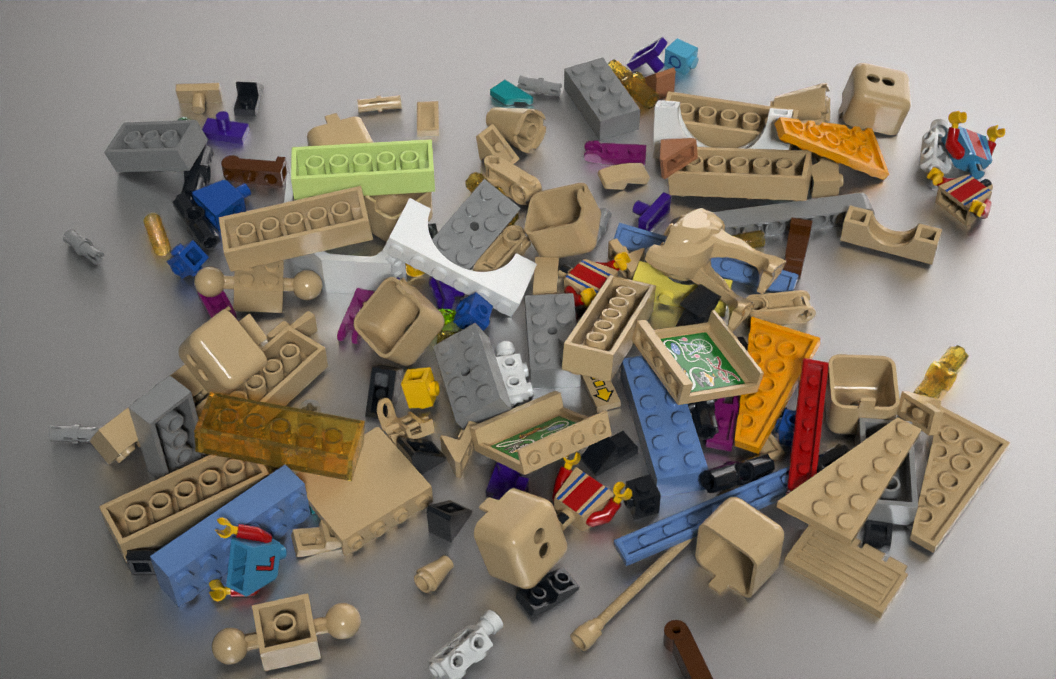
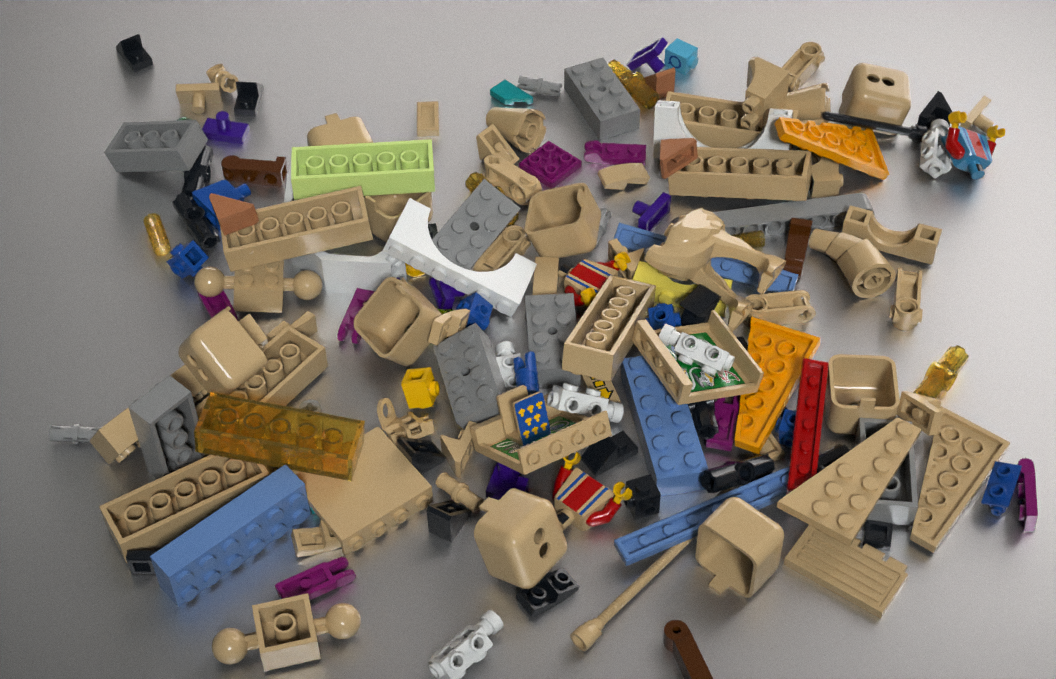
(83, 246): light grey pin -> none
(134, 53): none -> black slope
(218, 74): none -> tan connector
(233, 213): none -> nougat slope
(252, 561): dark azure torso -> none
(317, 580): none -> magenta hinge
(379, 104): tan pin -> none
(384, 383): black slope -> none
(431, 575): tan cone -> none
(448, 325): none -> tan slope
(459, 492): none -> tan pin
(523, 416): none -> piece
(529, 375): none -> blue hinge
(550, 164): none -> magenta tile
(585, 403): none -> white brick
(663, 314): none -> blue brick
(699, 354): none -> white brick
(765, 90): none -> tan hips
(803, 64): none -> tan piece
(858, 259): none -> tan piece
(907, 297): none -> tan piece
(914, 132): none -> black piece
(935, 109): none -> black slope
(962, 196): torso -> none
(977, 118): none -> tan tile
(1001, 487): none -> blue hinge
(1027, 492): none -> magenta hinge

